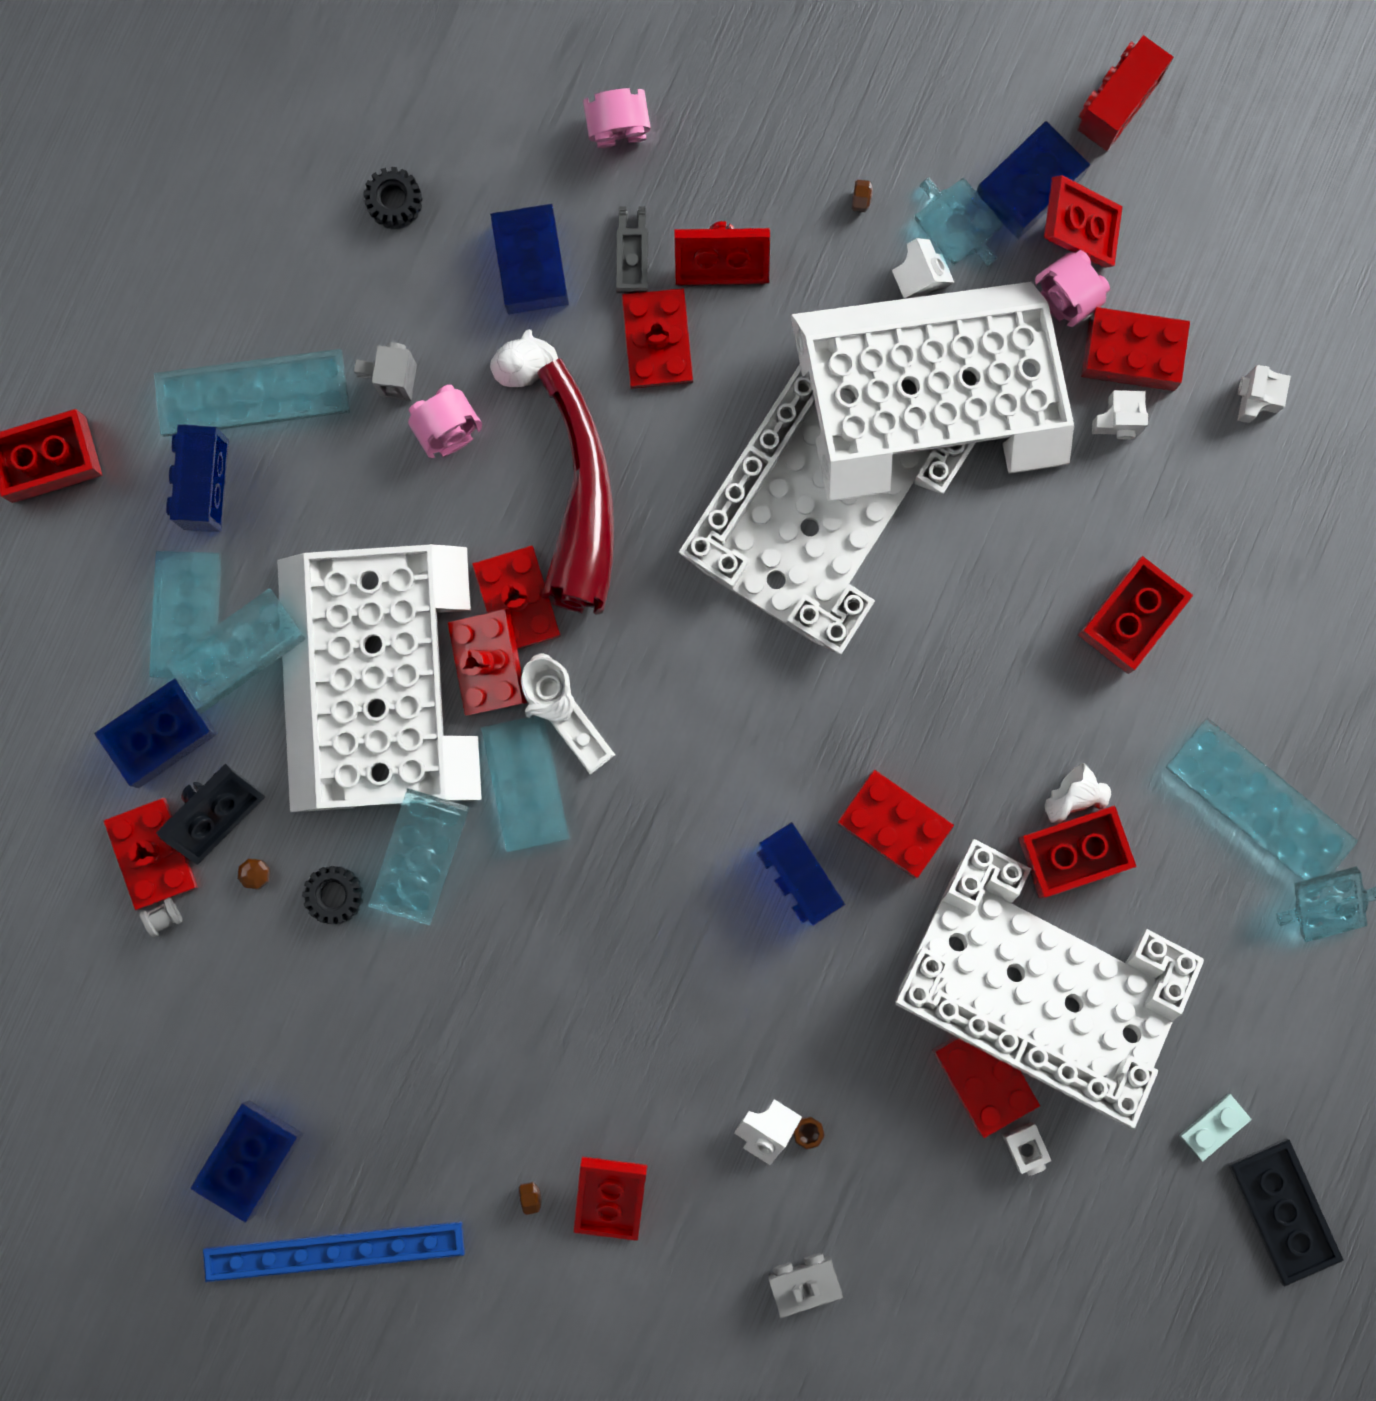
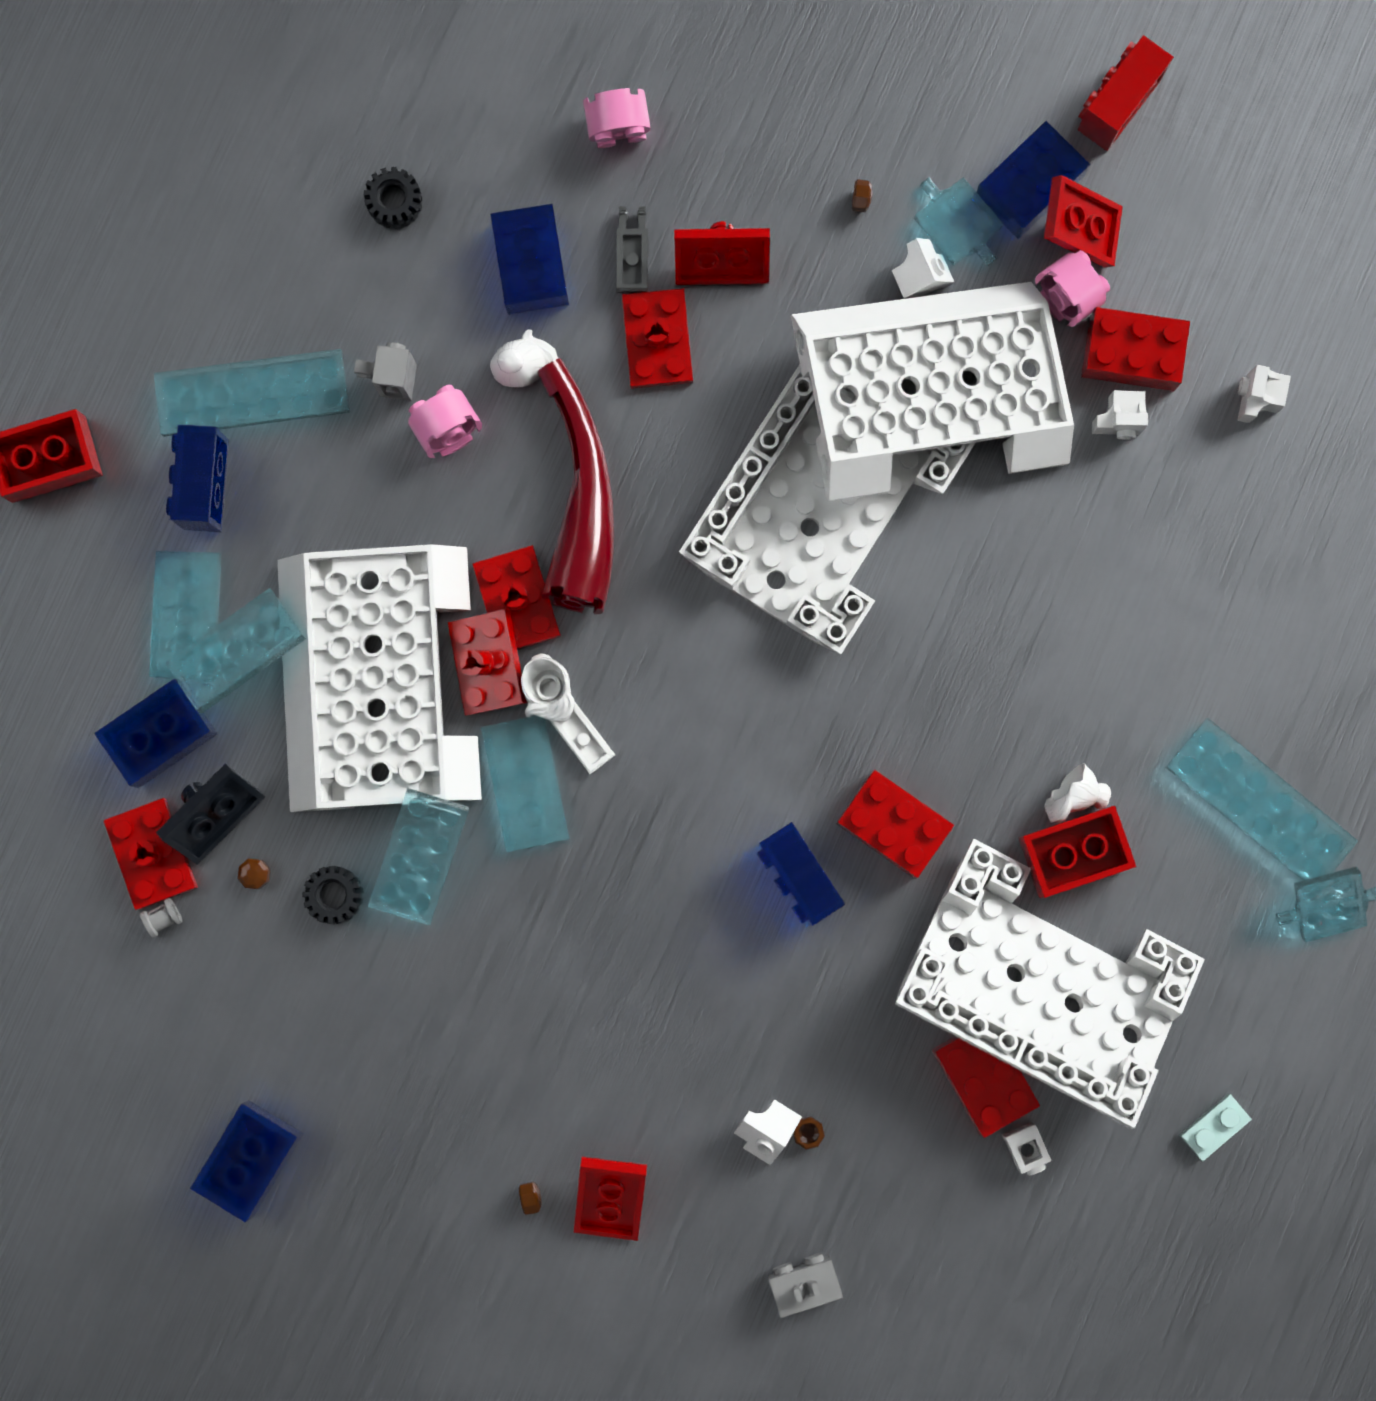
(333, 1251): blue tile -> none
(1135, 615): red brick -> none
(1285, 1212): black tile -> none

